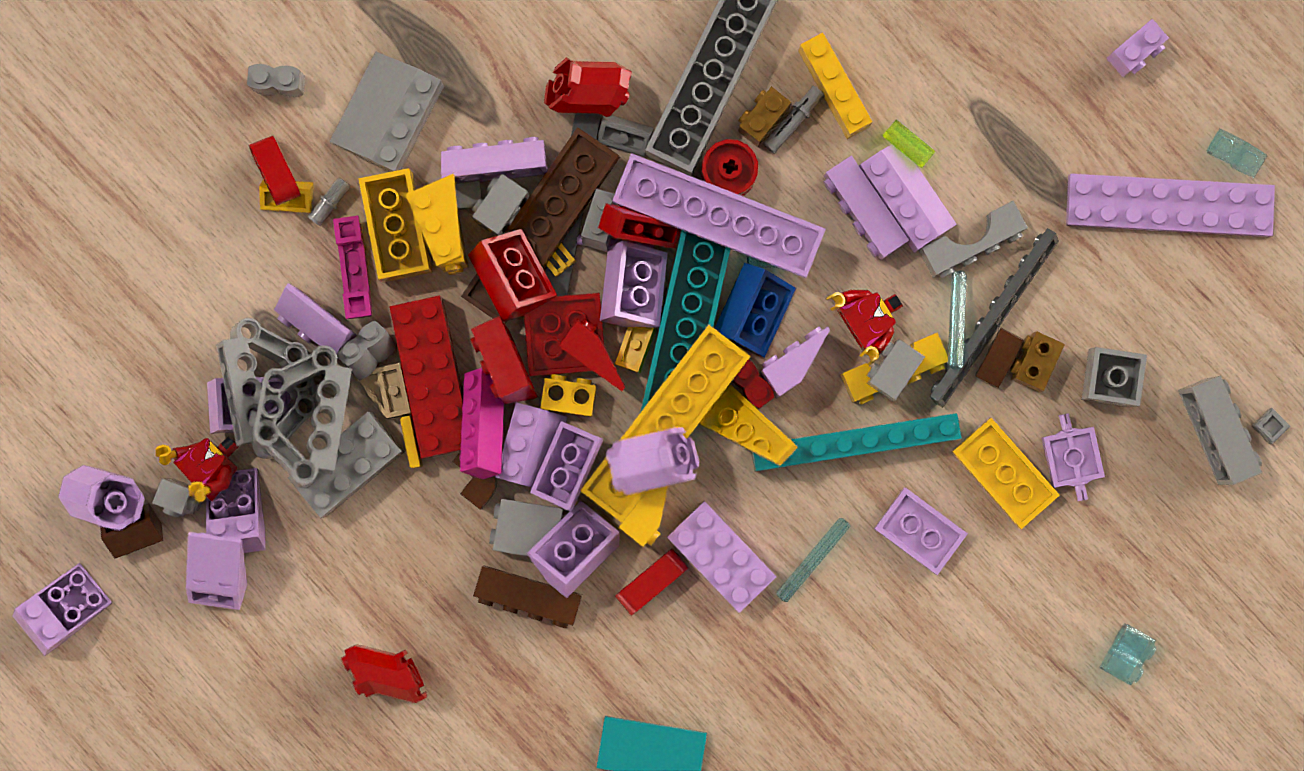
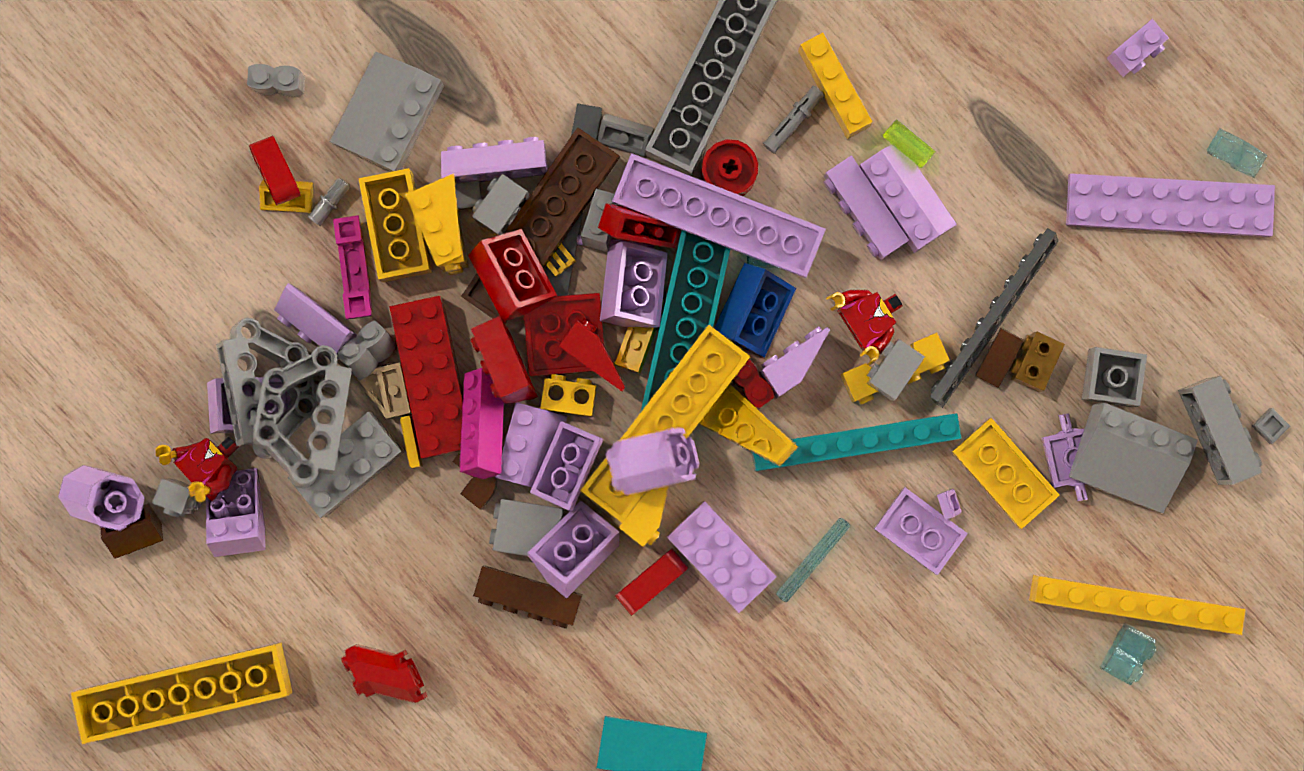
(61, 609): lavender slope -> none
(181, 693): none -> yellow brick
(215, 571): lavender slope -> none
(588, 87): red brick -> none
(764, 116): pearl gold brick -> none
(949, 504): none -> lavender tile
(957, 320): clear light blue axle -> none
(1002, 225): light grey arch -> none
(1131, 457): none -> light grey slope
(1137, 605): none -> yellow brick

